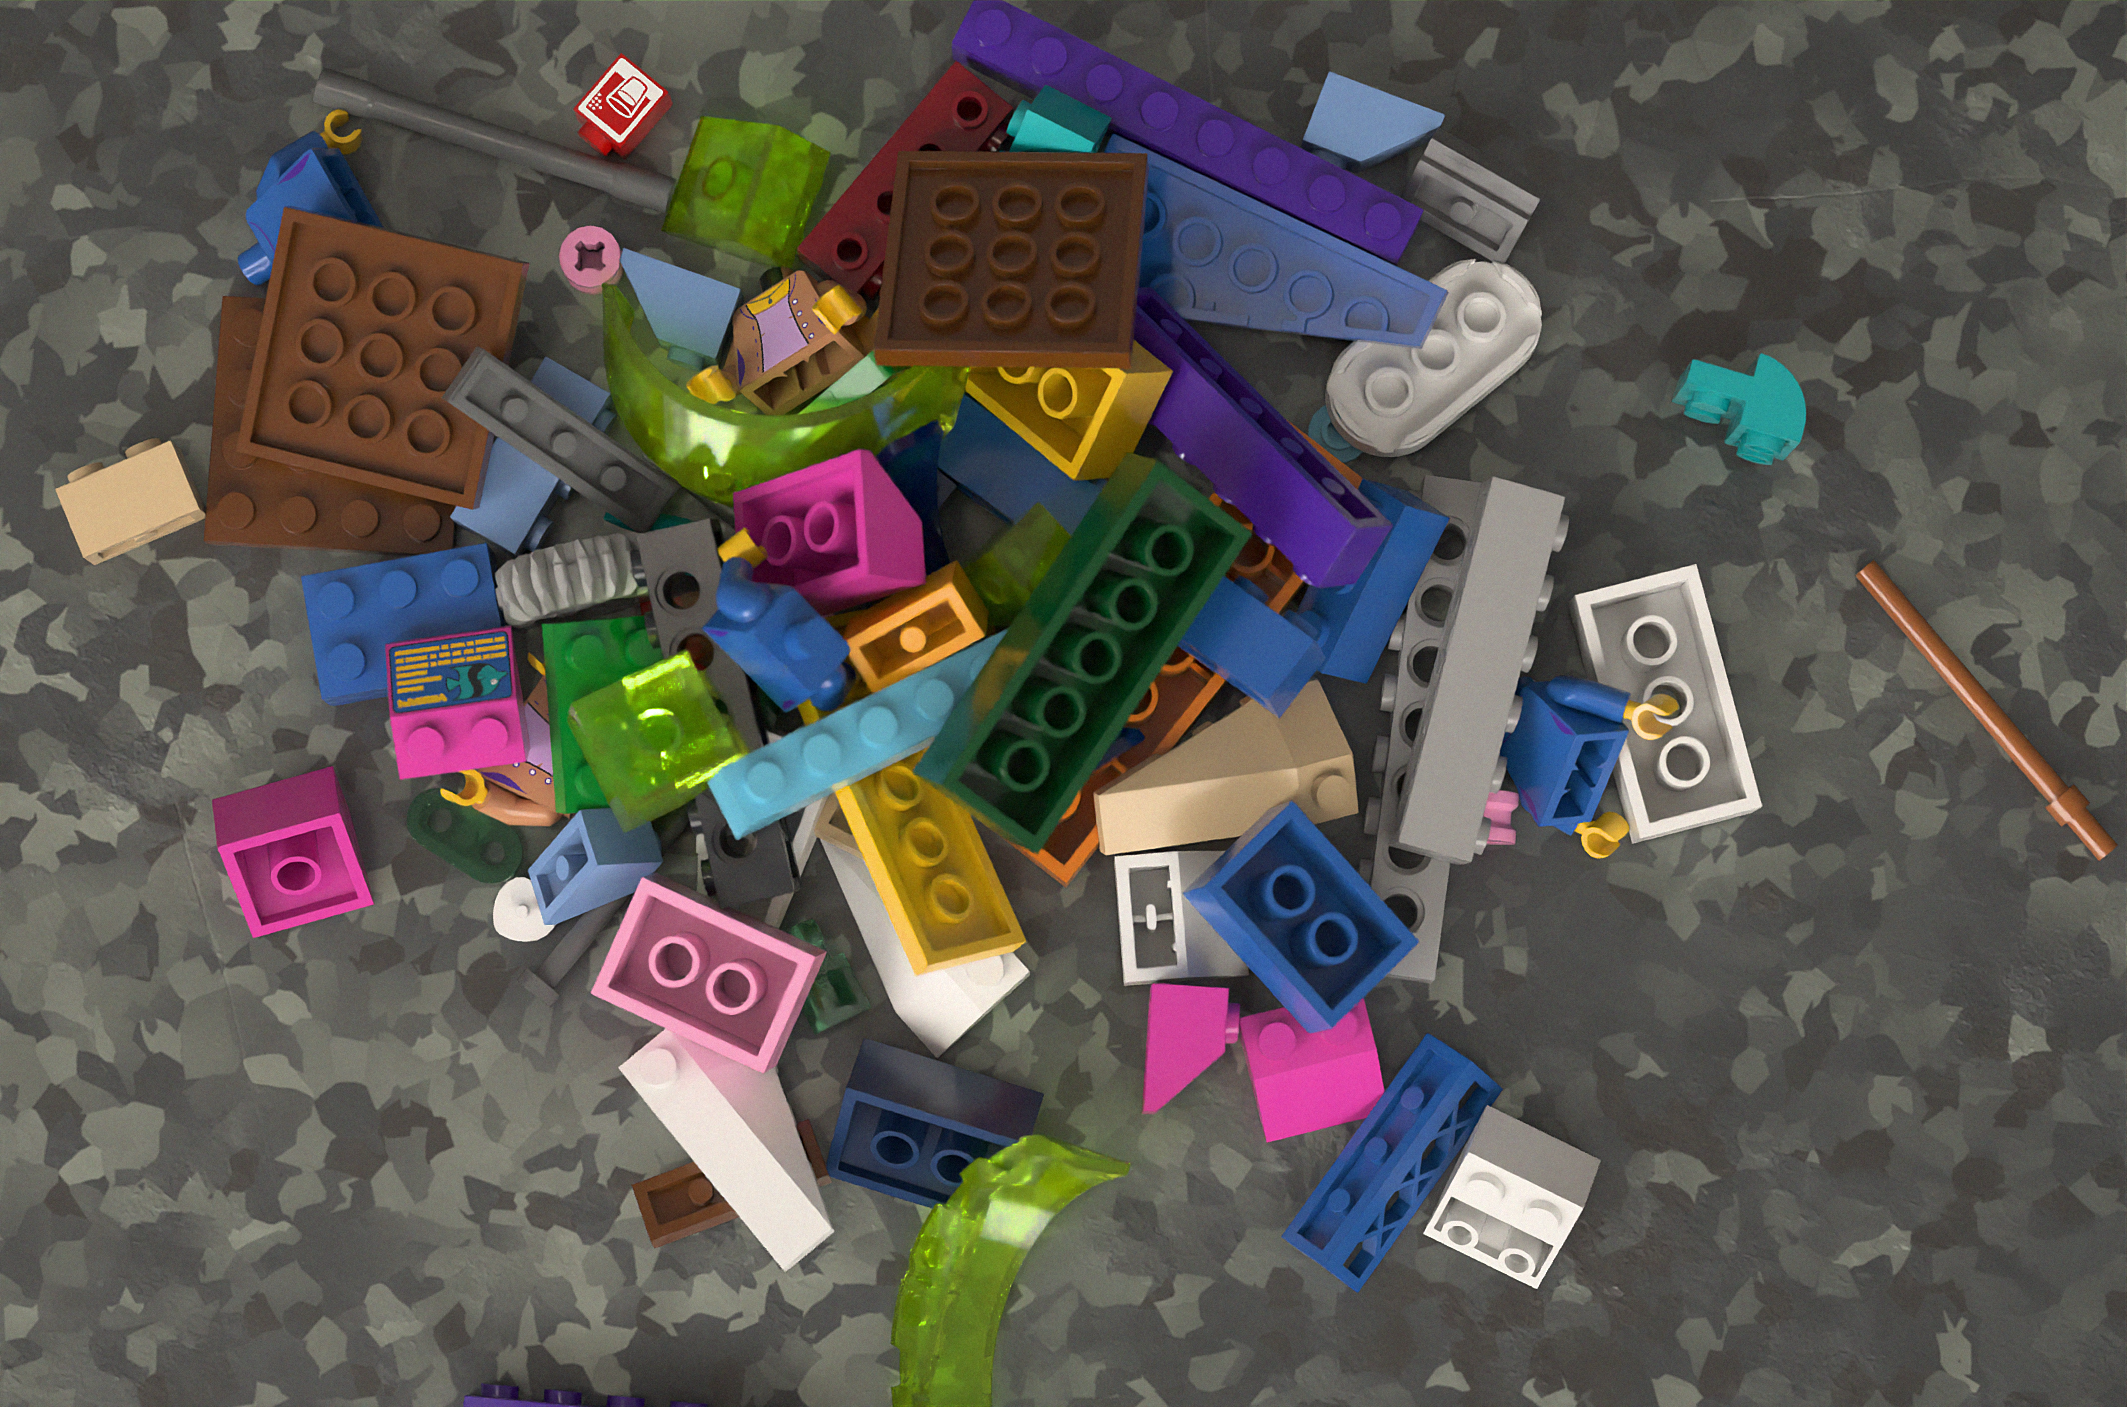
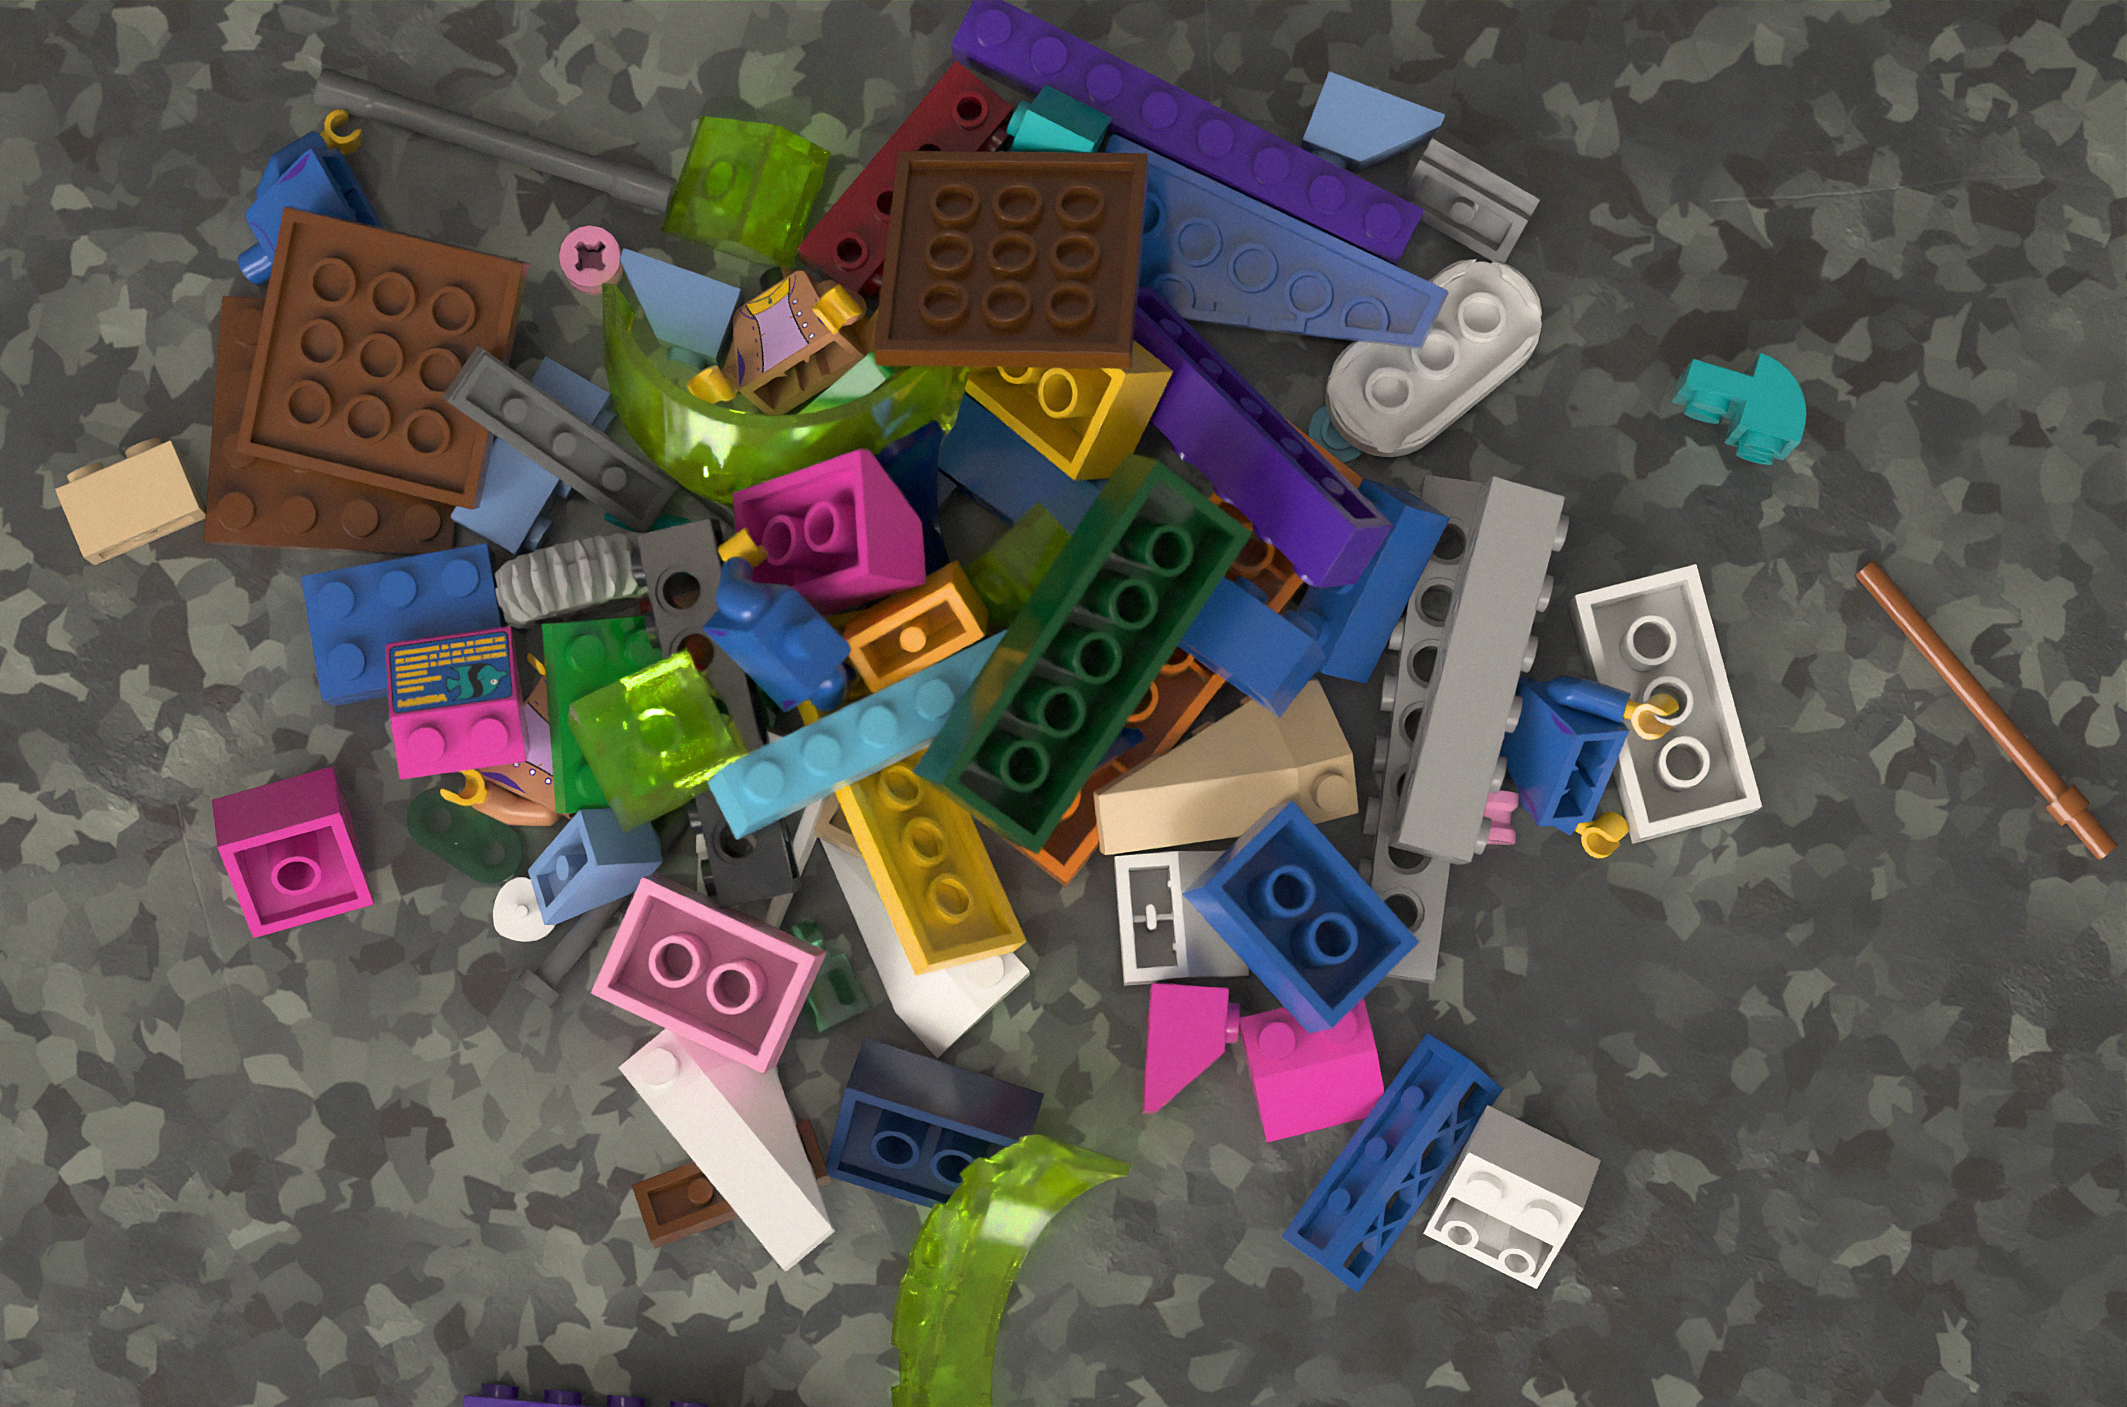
(621, 108): red brick -> none

